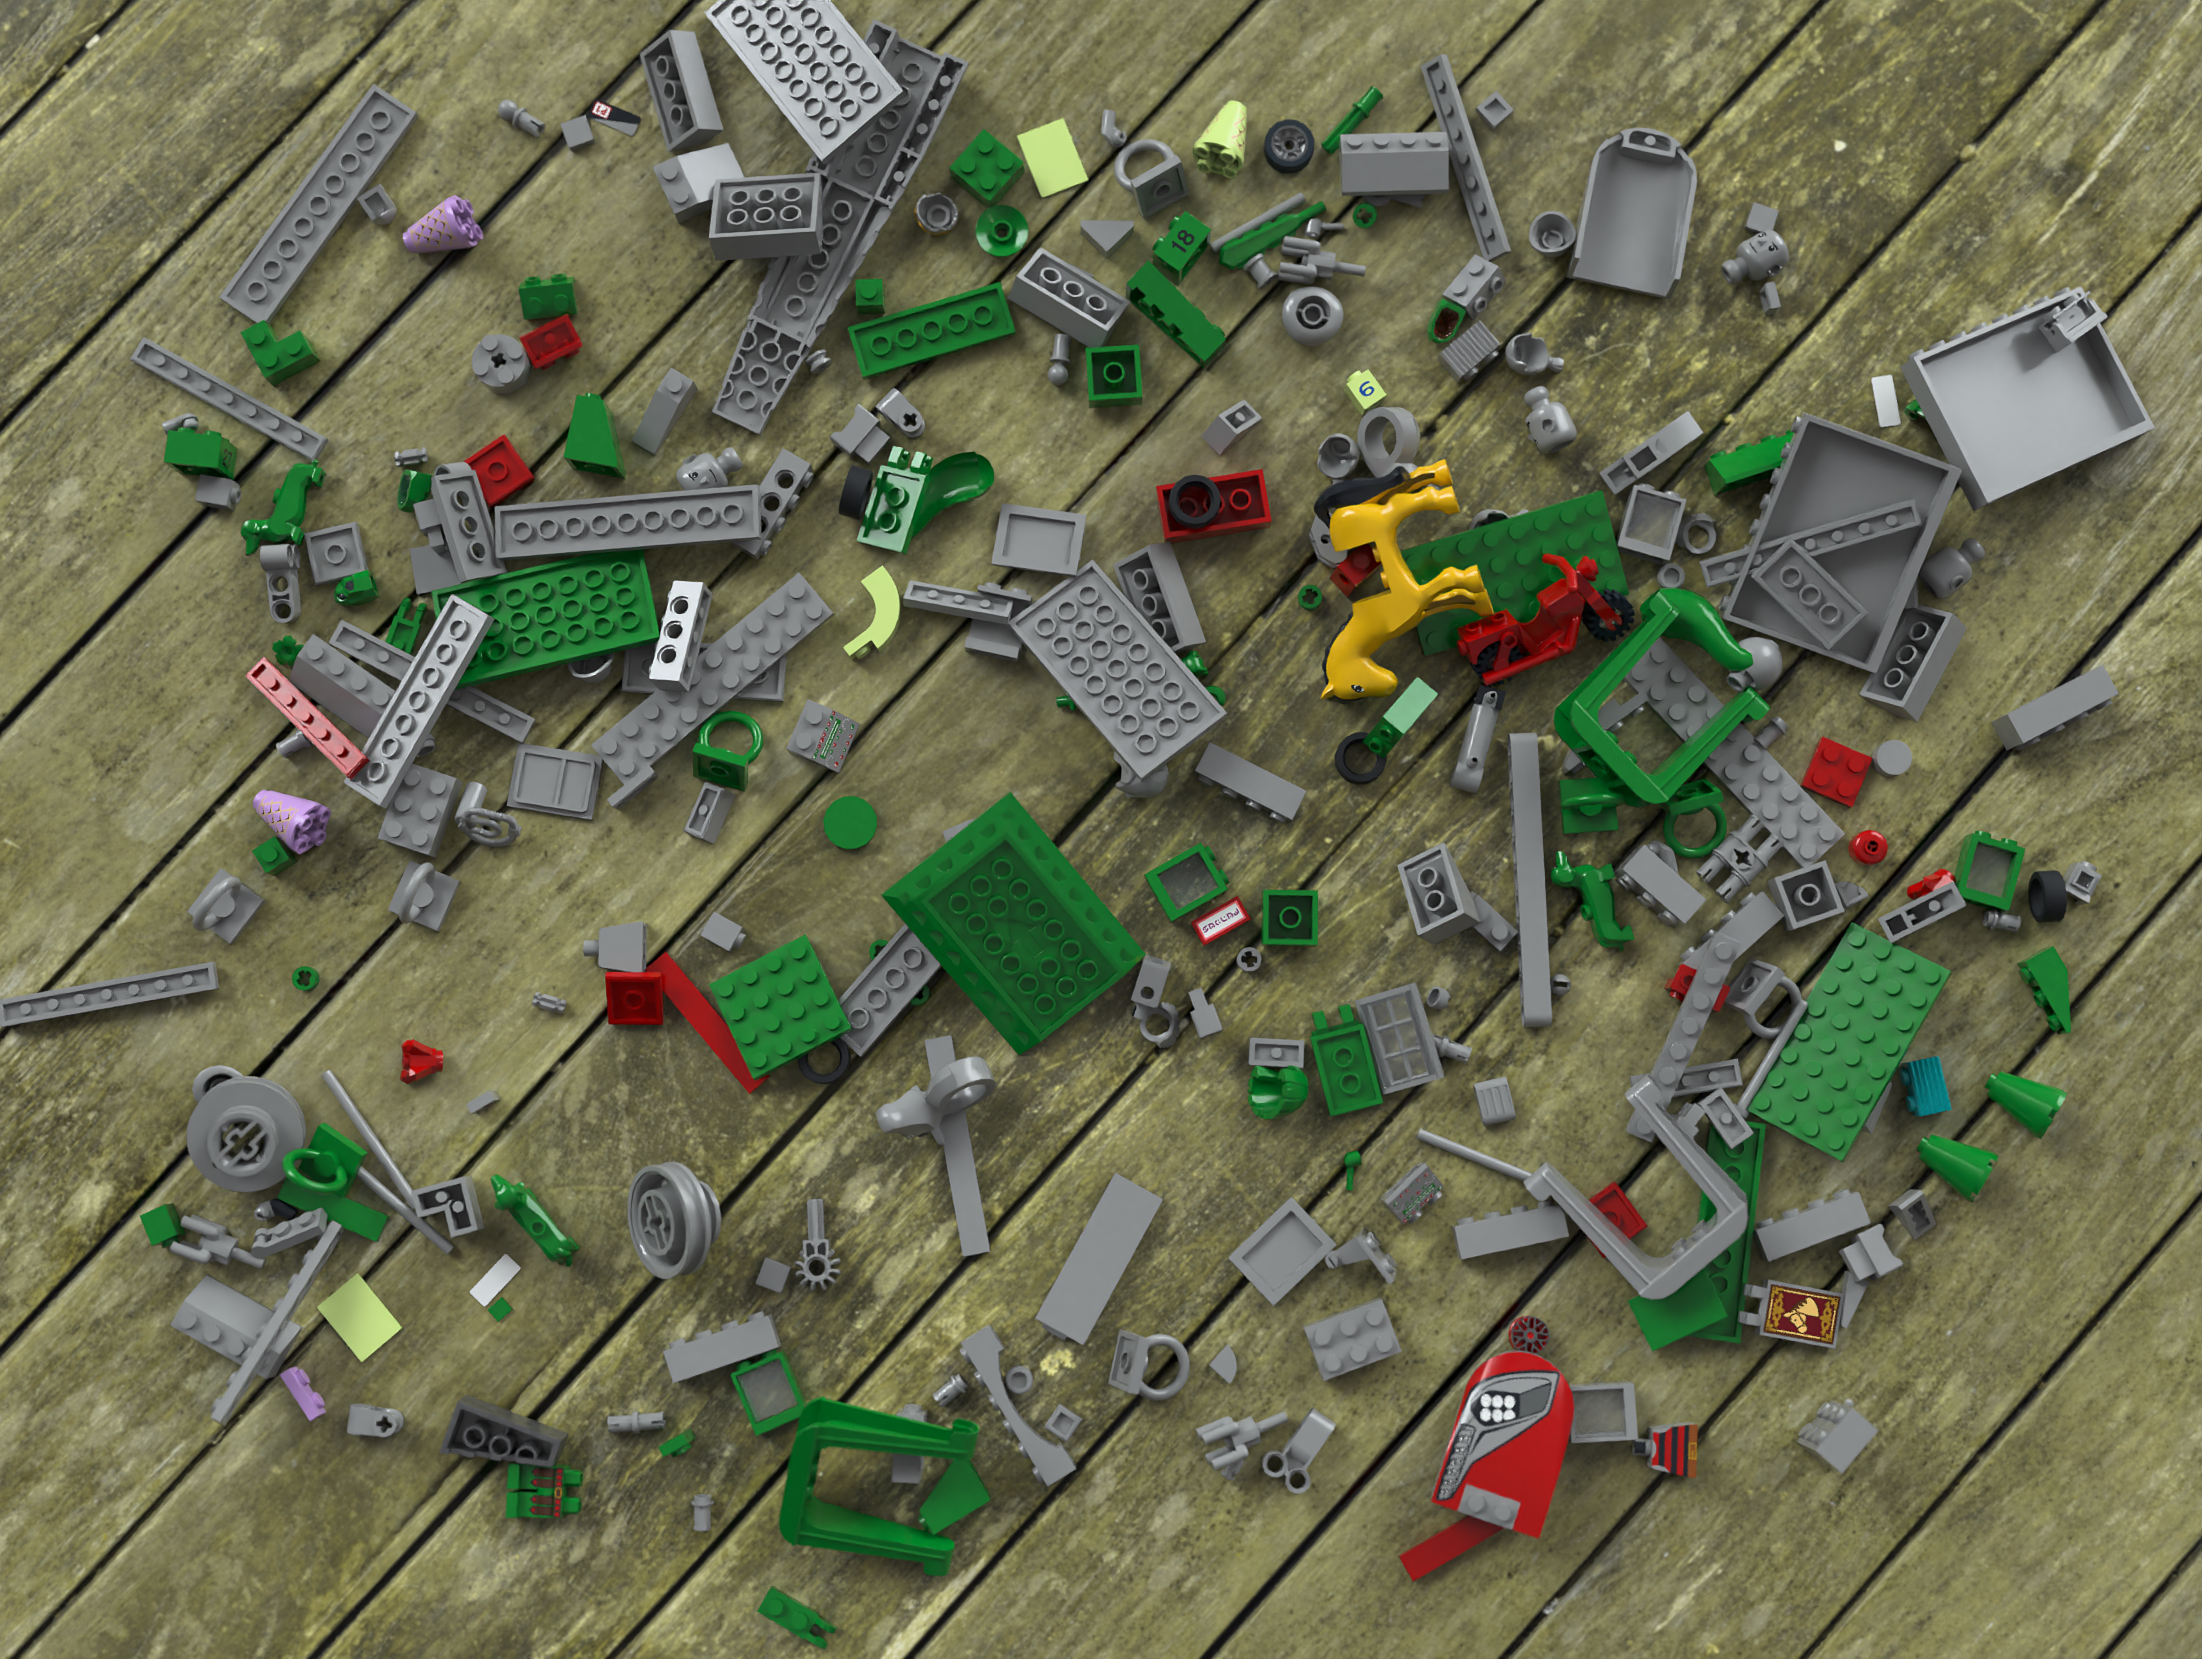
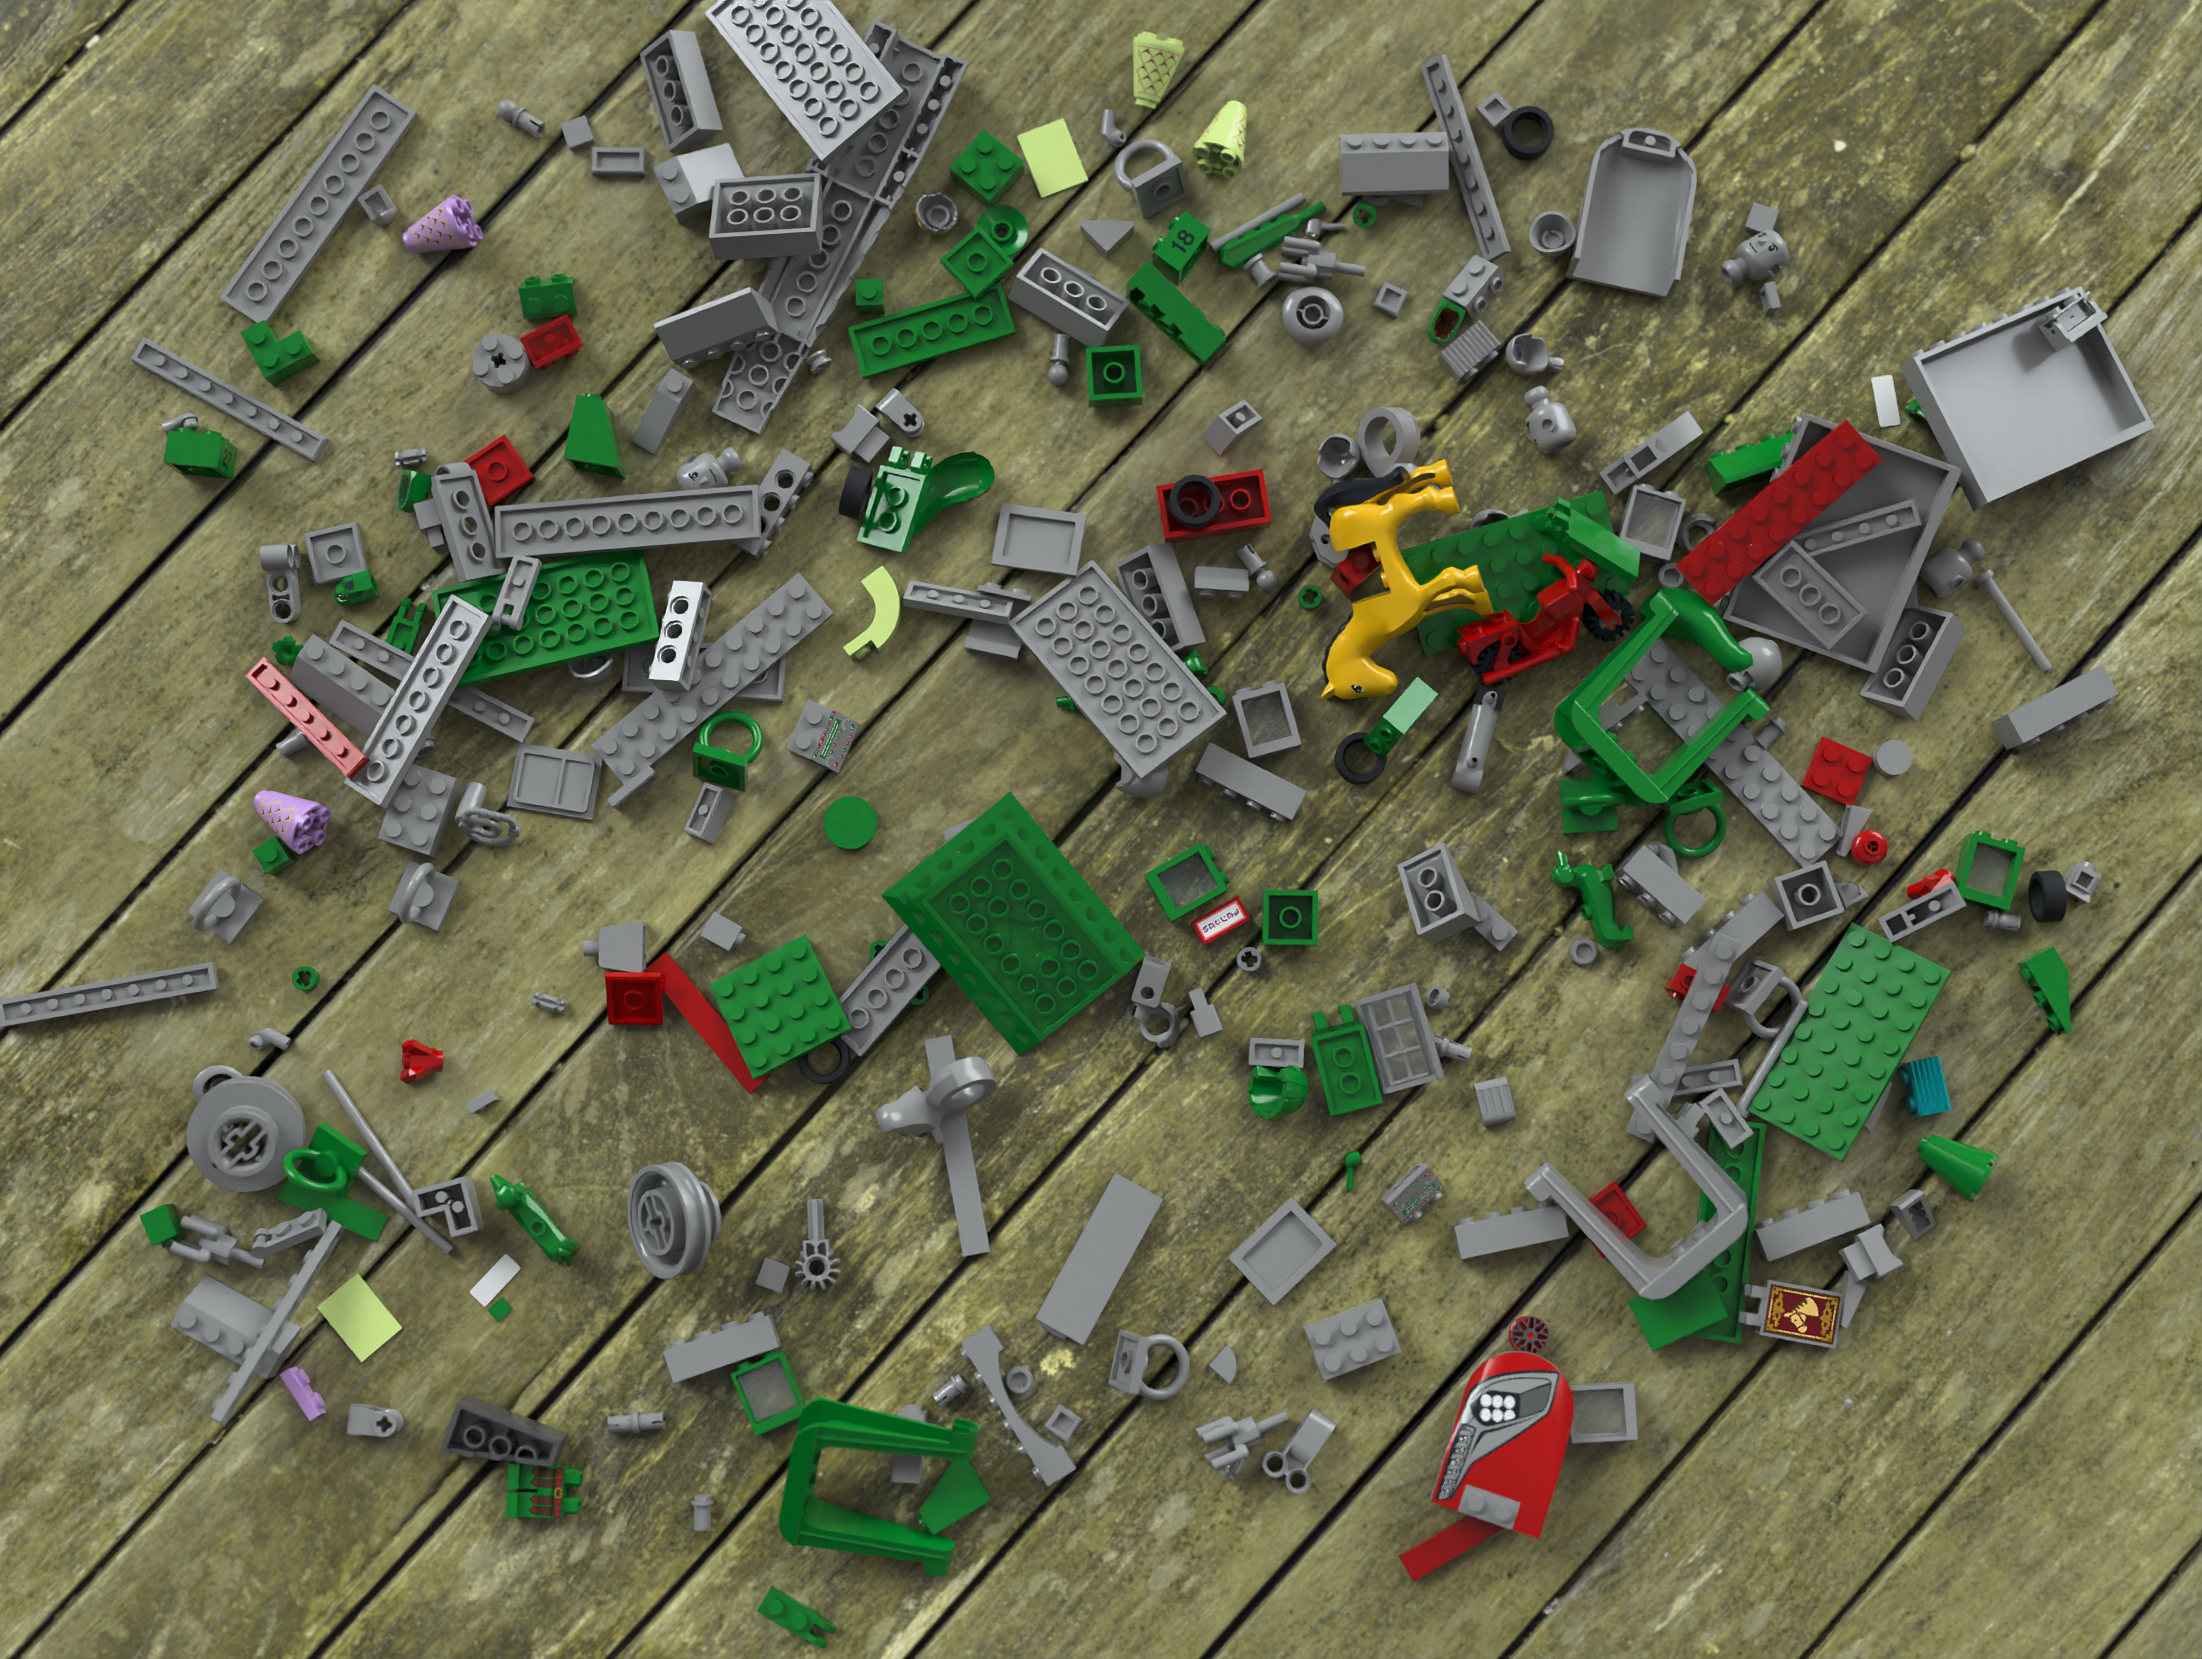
(218, 492): light grey brick -> none
(268, 1037): none -> light grey arm
(273, 1208): arm -> none
(289, 509): green animal -> none
(432, 570): light grey piece -> none
(516, 591): none -> light grey plate
(614, 117): sticker -> none
(618, 161): none -> light grey tile
(677, 1444): green plate -> none
(717, 328): none -> light grey slope
(977, 263): none -> green tile
(1154, 67): none -> yellowish green cone
(1221, 581): none -> light grey bracket
(1265, 578): none -> light grey pin
(1265, 720): none -> window
(1297, 136): wheel -> none
(1352, 119): green axle -> none
(1360, 1248): light grey plate -> none
(1364, 391): yellowish green brick -> none
(1390, 299): none -> light grey tile
(1472, 1155): light grey bar -> none
(1529, 880): light grey beam -> none
(1538, 116): none -> black tyre
(1559, 991): light grey hinge -> none
(1583, 951): none -> light grey tile
(1594, 541): none -> green tile
(1670, 1448): torso -> none
(1726, 856): light grey pin -> none
(1778, 512): none -> red plate
(1836, 1435): light grey brick -> none
(1852, 824): none -> light grey piece
(2013, 619): none -> light grey bar
(2026, 1101): green cone -> none

